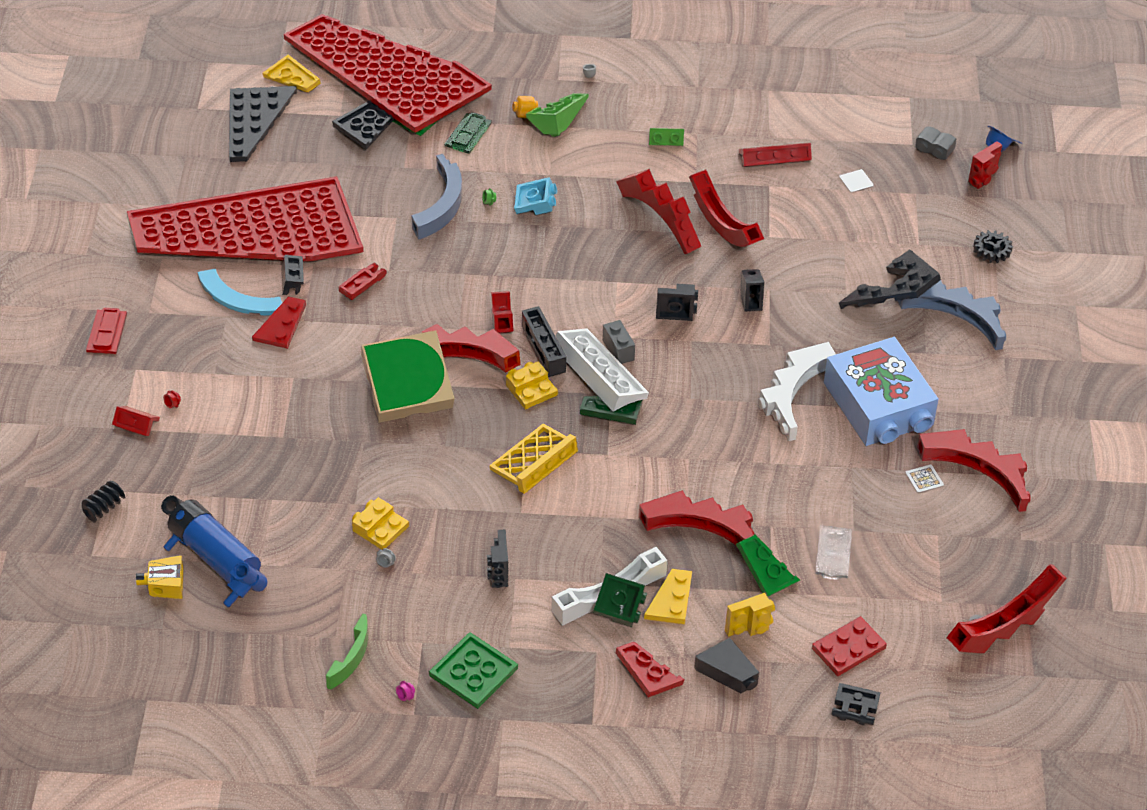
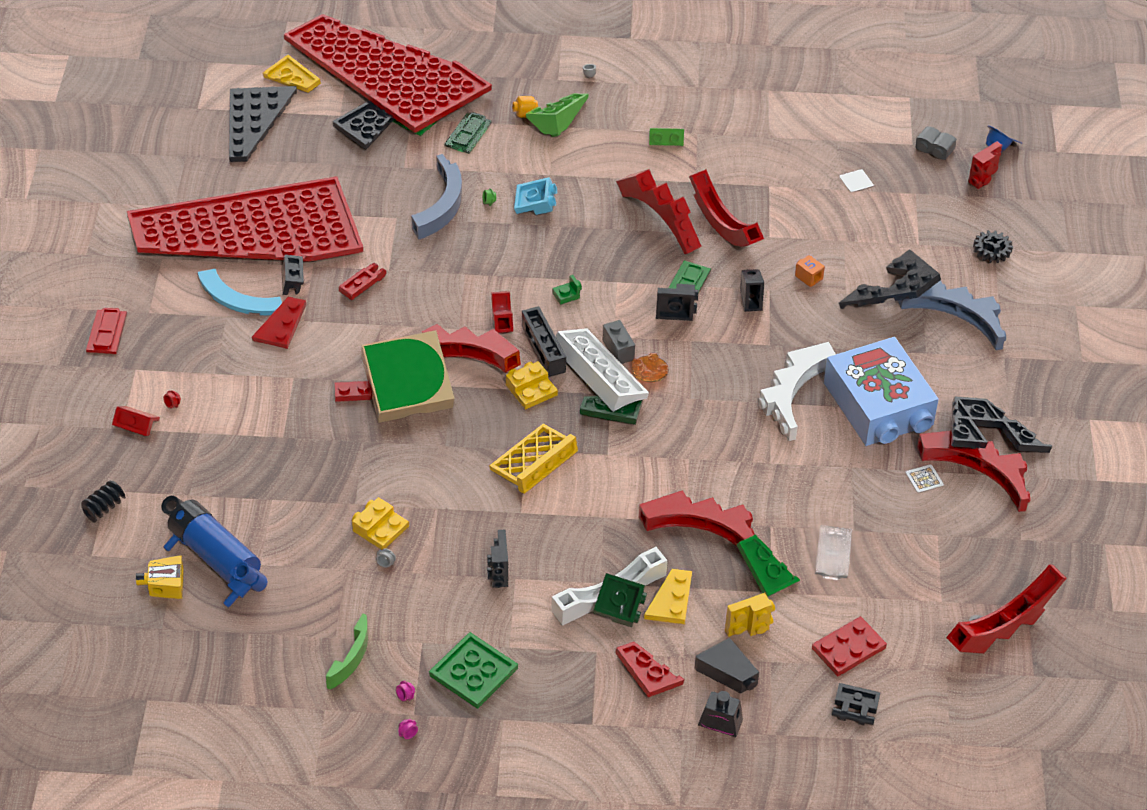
(353, 391): none -> red plate
(407, 729): none -> dark pink plate
(568, 292): none -> green bracket
(649, 368): none -> clear orange dish
(691, 274): none -> green piece
(722, 714): none -> black torso
(776, 154): red fence -> none
(809, 271): none -> orange brick
(974, 412): none -> black wing

